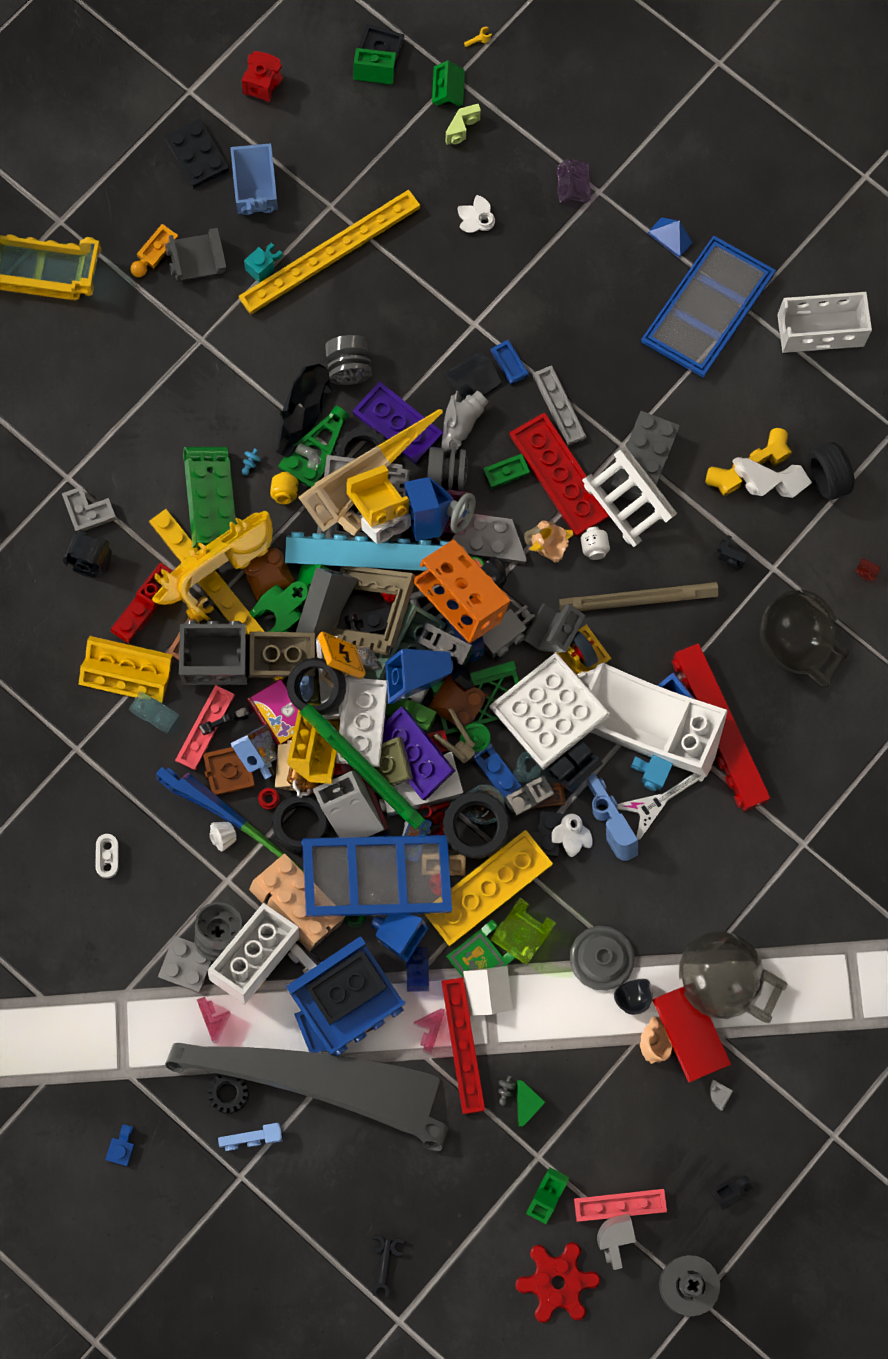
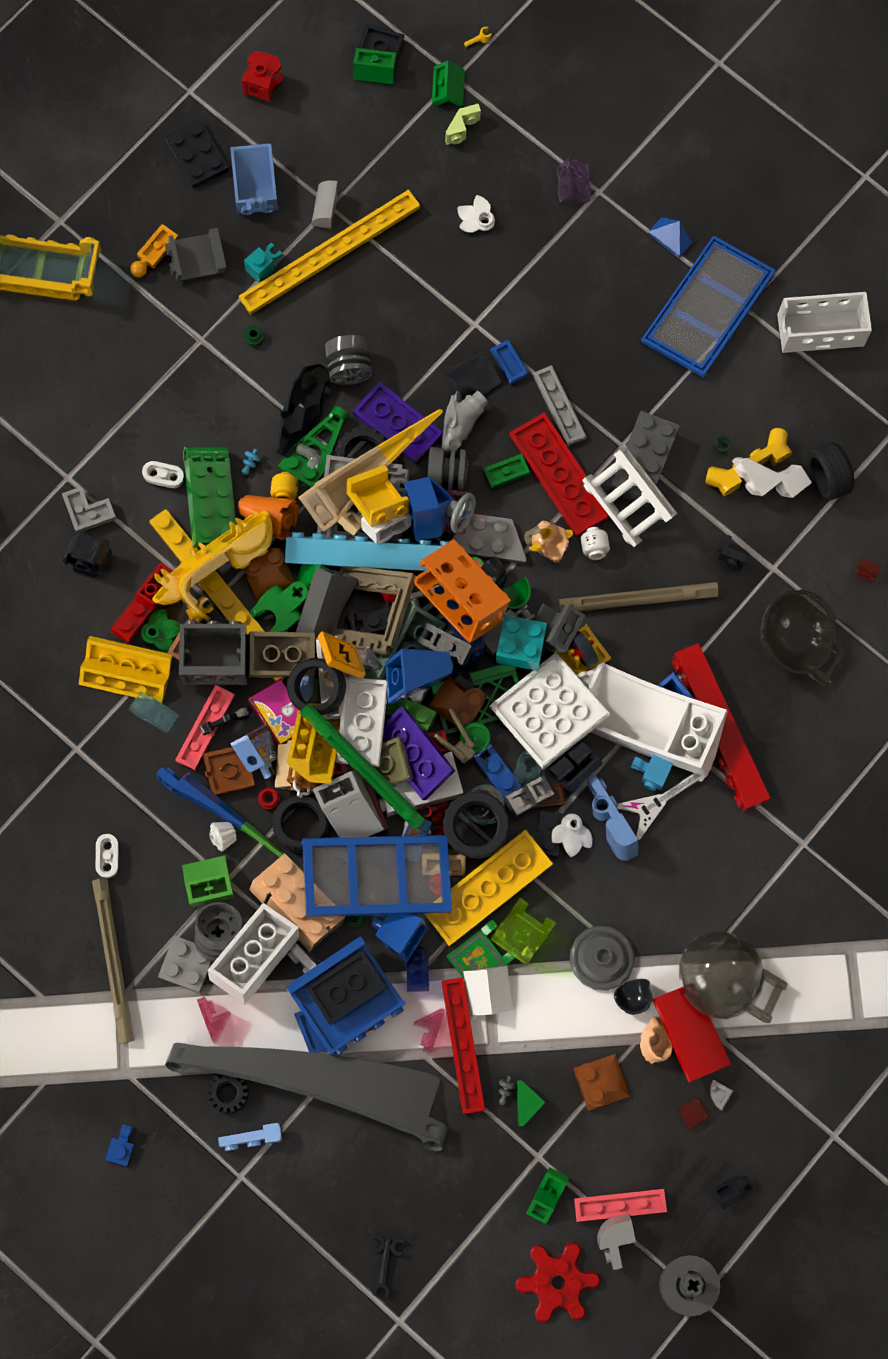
(116, 980): none -> dark tan piece
(164, 473): none -> white plate
(164, 630): none -> green plate
(207, 881): none -> bright green slope
(253, 341): none -> dark green plate
(282, 512): none -> orange cone
(325, 204): none -> light grey brick
(518, 593): none -> green helmet
(521, 643): none -> teal brick
(601, 1082): none -> dark orange slope
(692, 1113): none -> clear red plate
(725, 440): none -> clear green hinge

